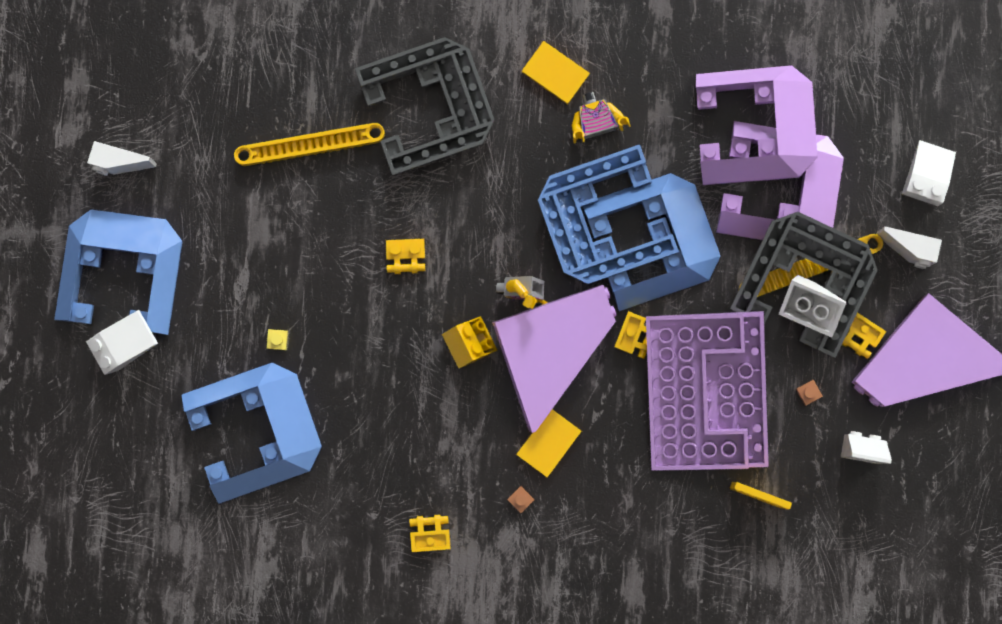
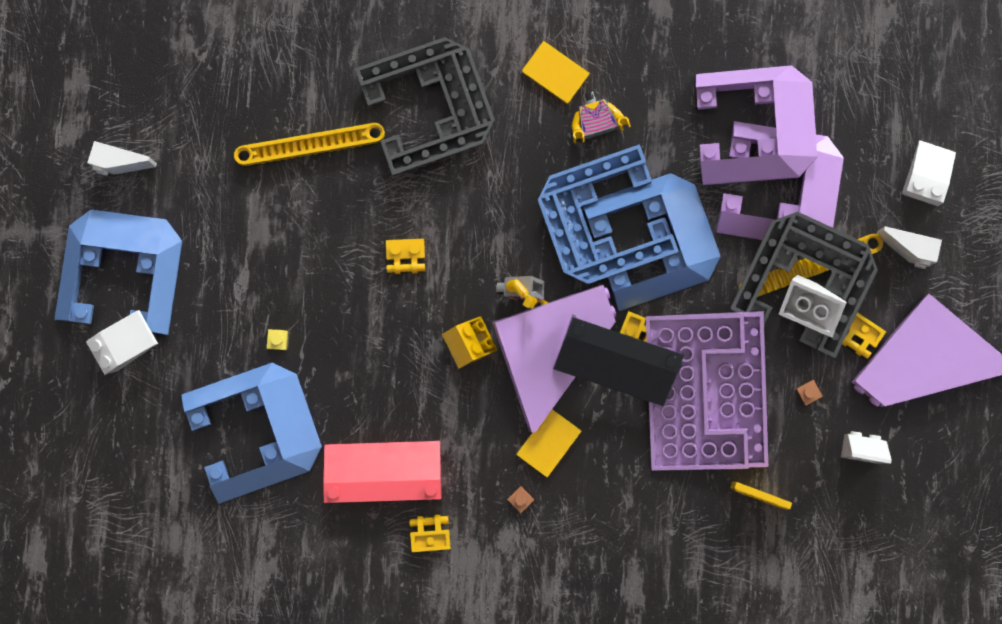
(382, 472): none -> coral slope
(618, 361): none -> black slope

